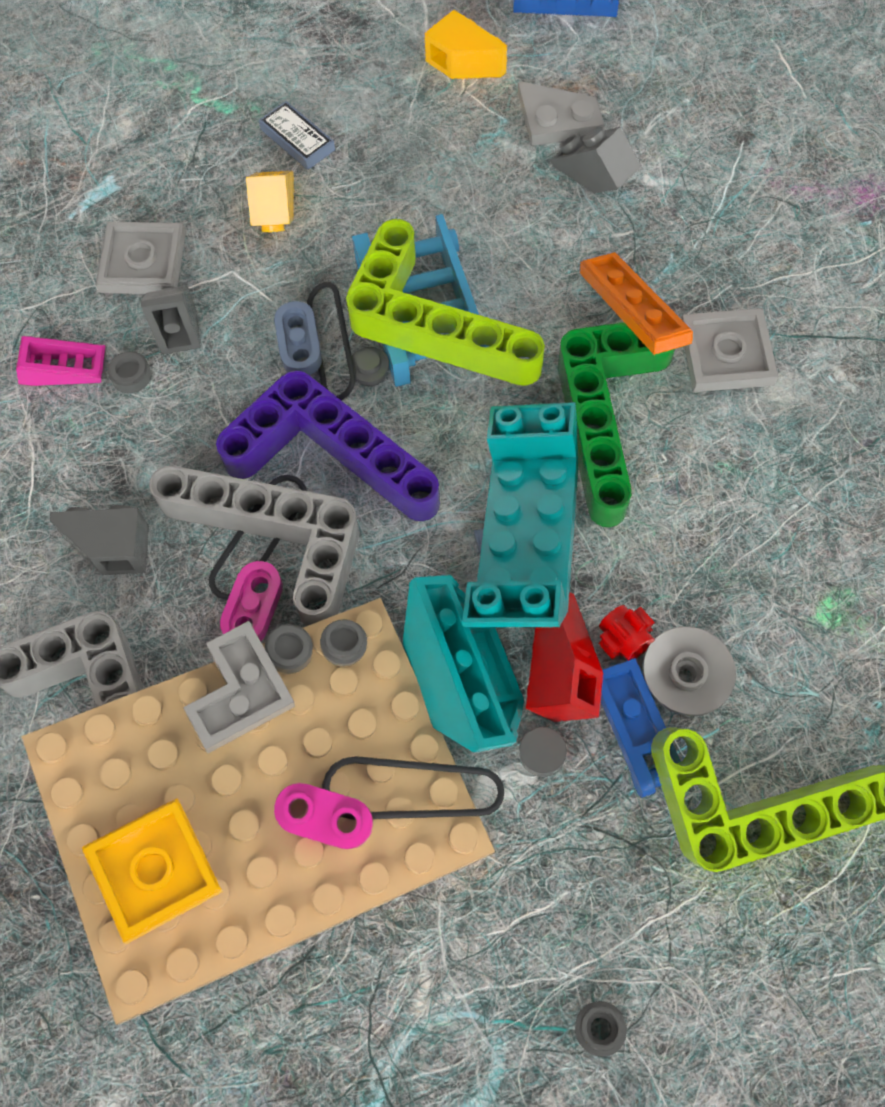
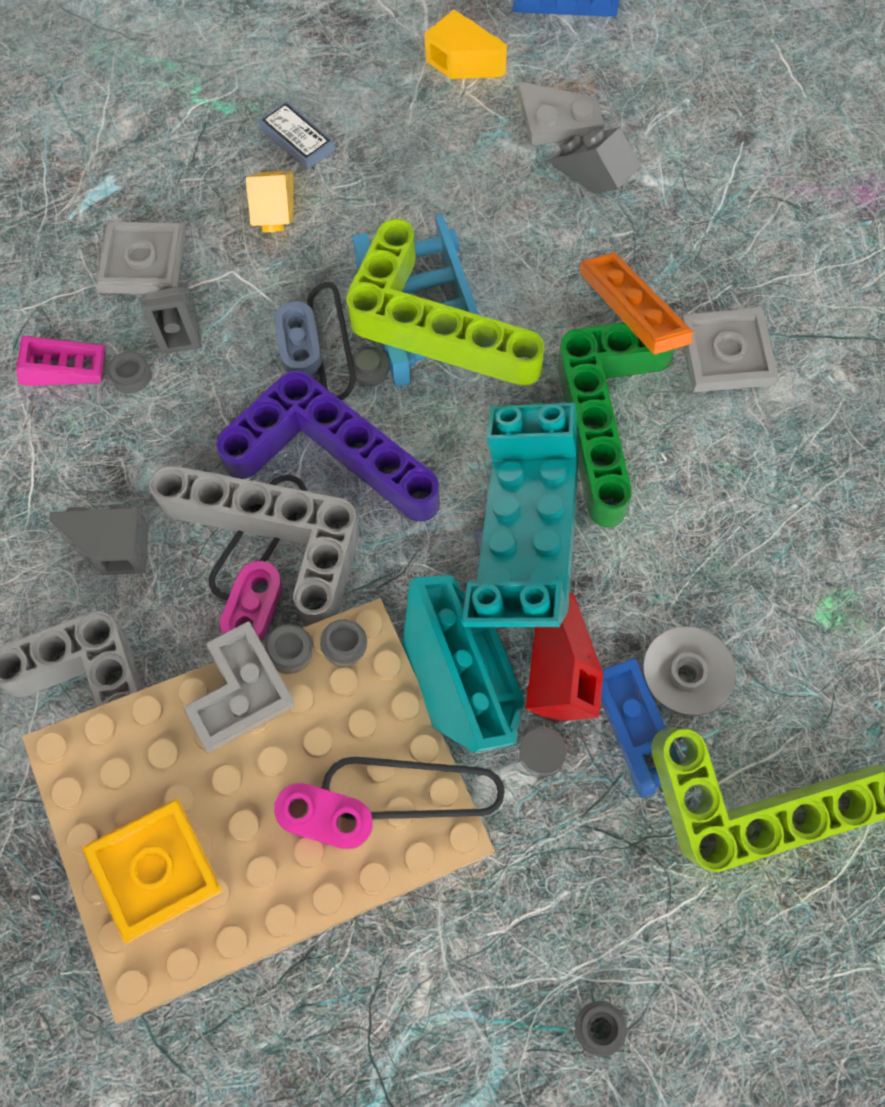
(626, 632): red gear -> none

